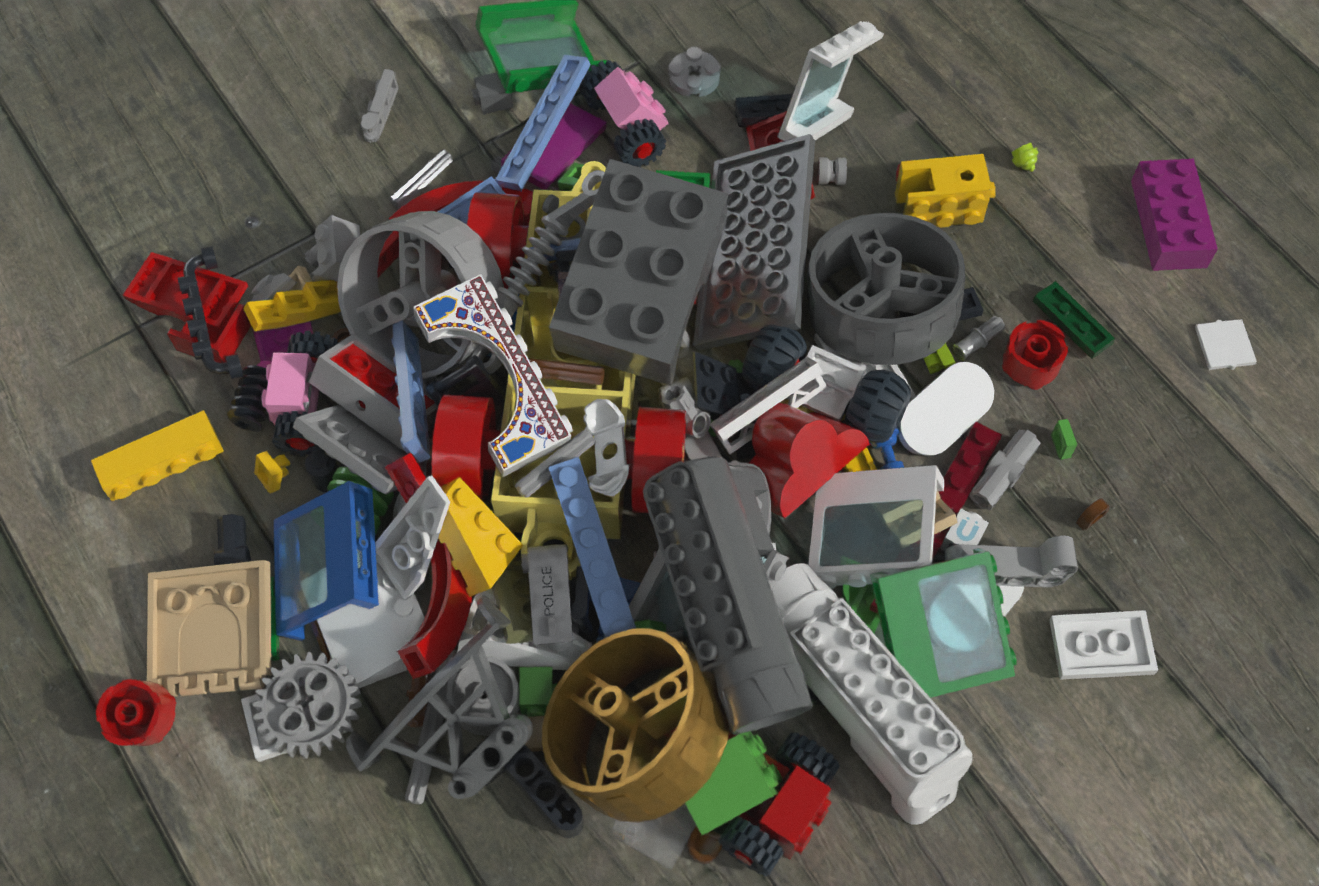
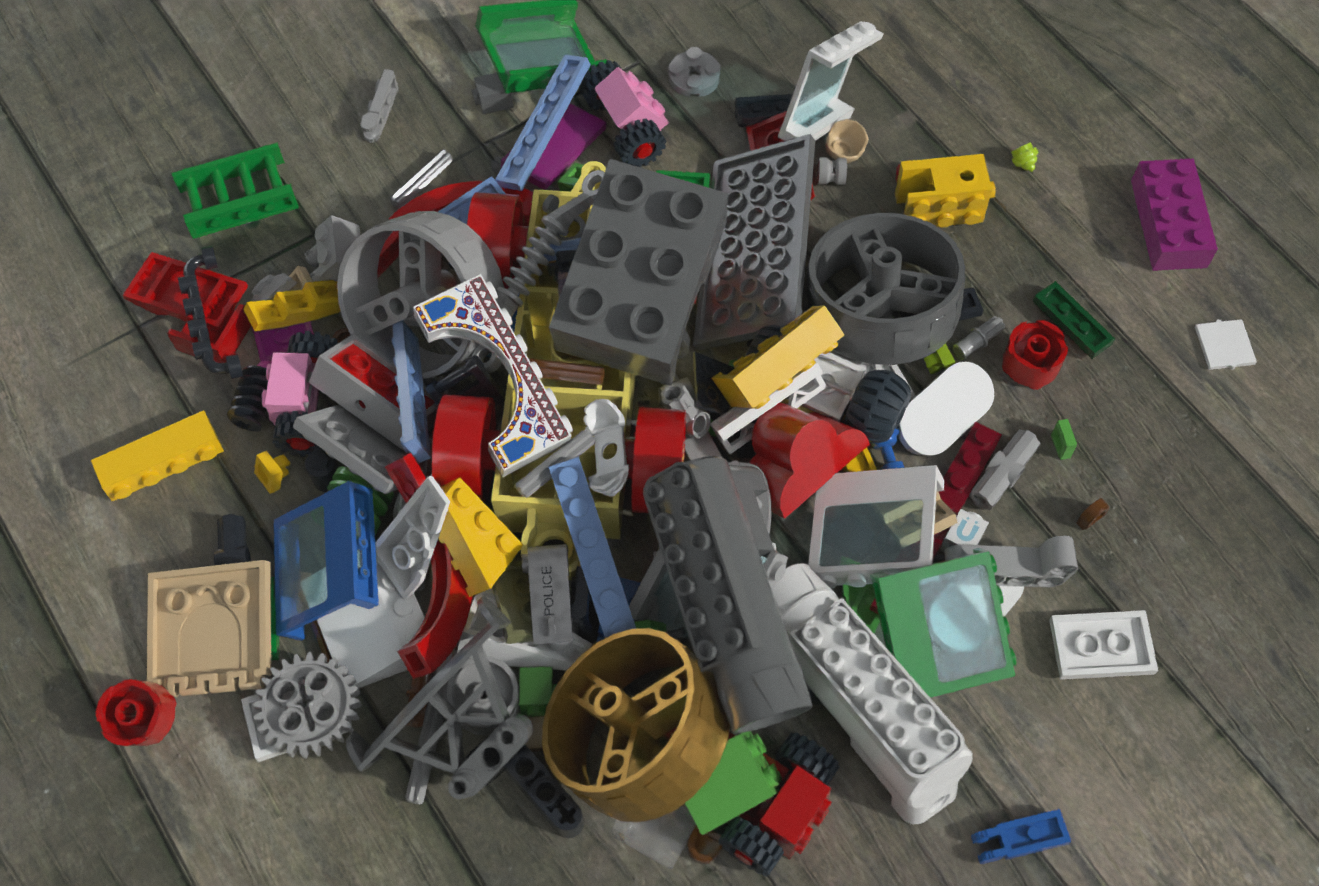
(242, 210): none -> green fence
(780, 359): none -> yellow wedge
(846, 140): none -> tan hair
(1024, 836): none -> blue hinge

